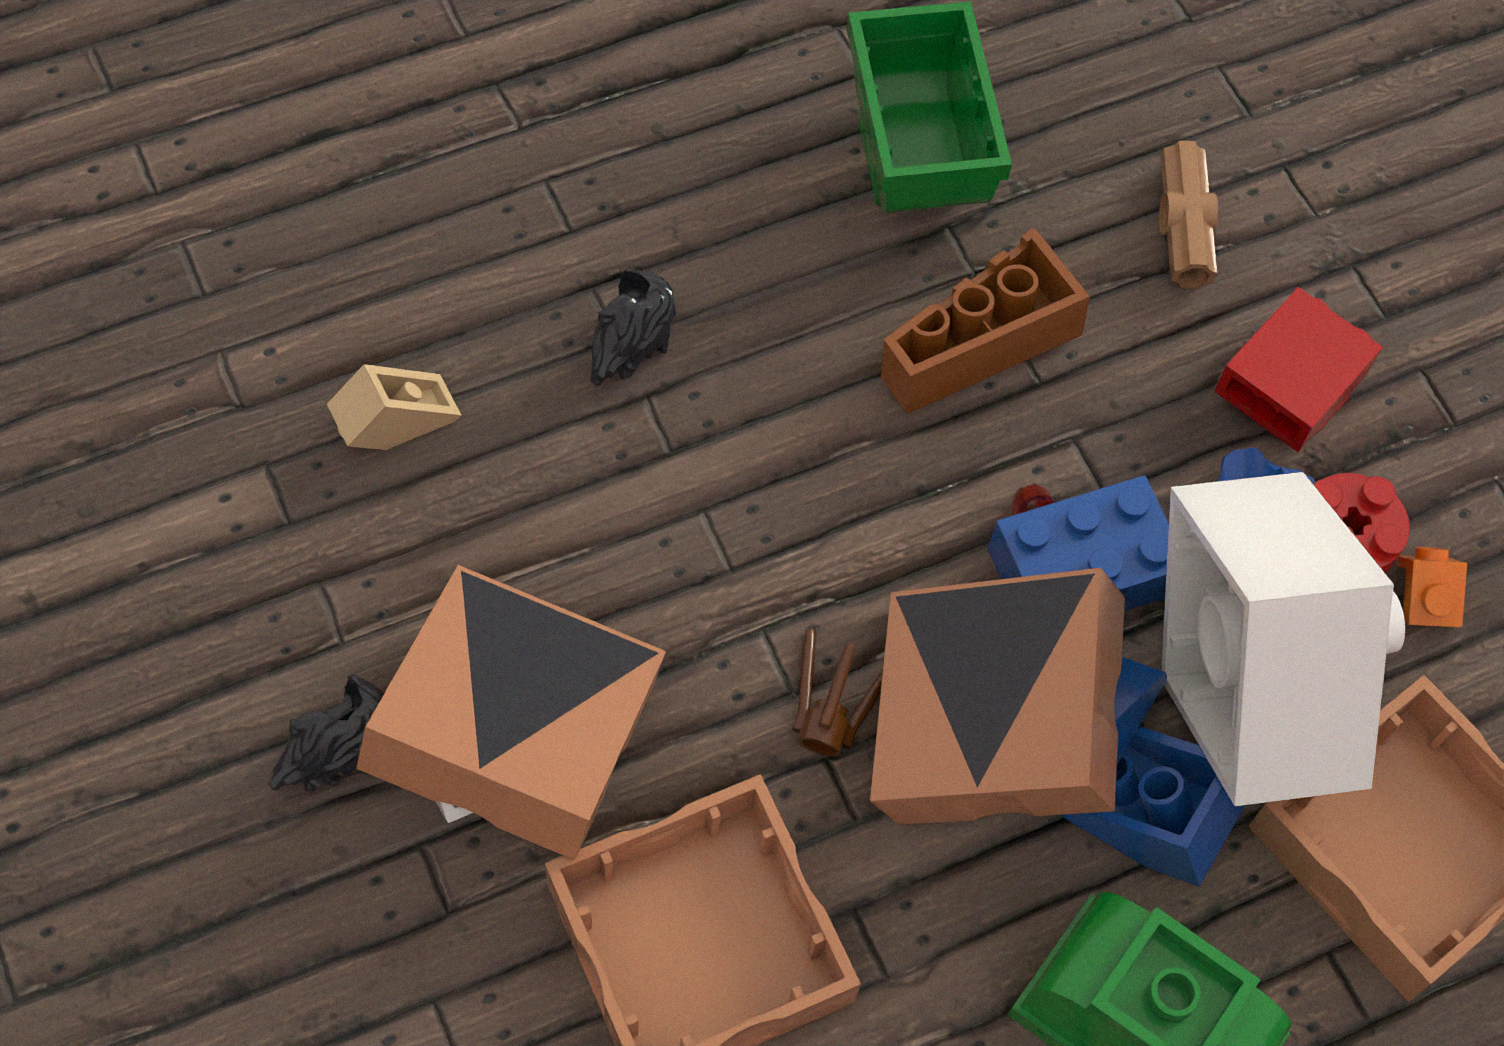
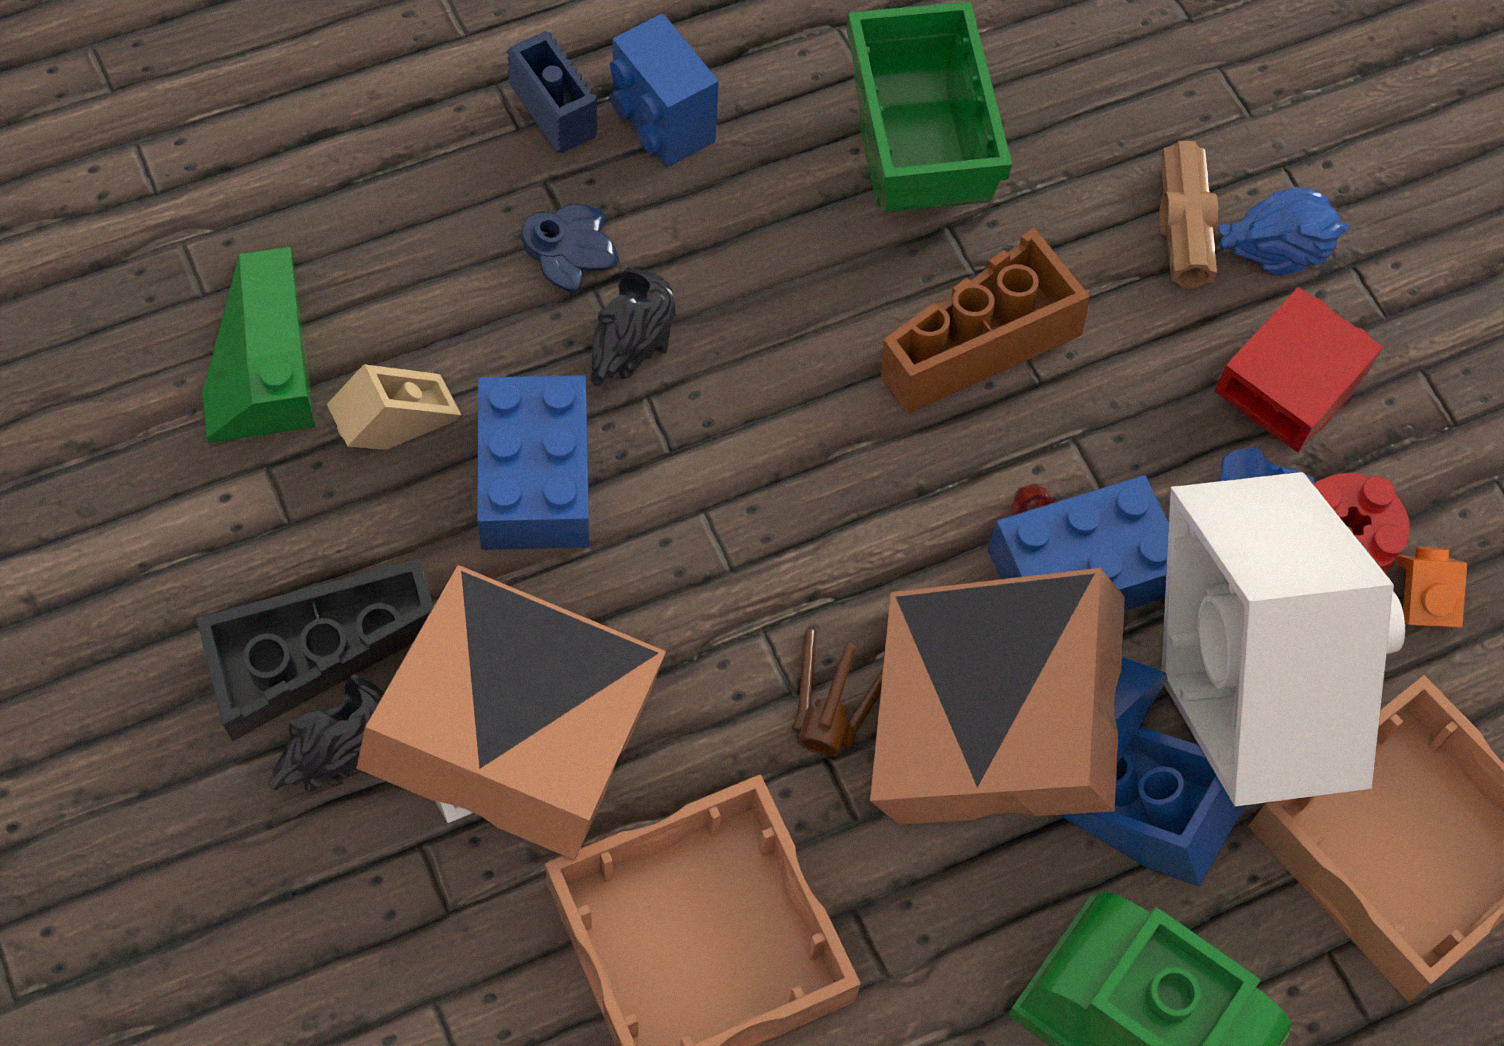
(259, 356): none -> green wedge
(308, 640): none -> black wedge
(532, 462): none -> blue brick
(553, 91): none -> dark blue brick
(575, 244): none -> dark blue plate
(664, 90): none -> blue brick
(1286, 231): none -> blue hair

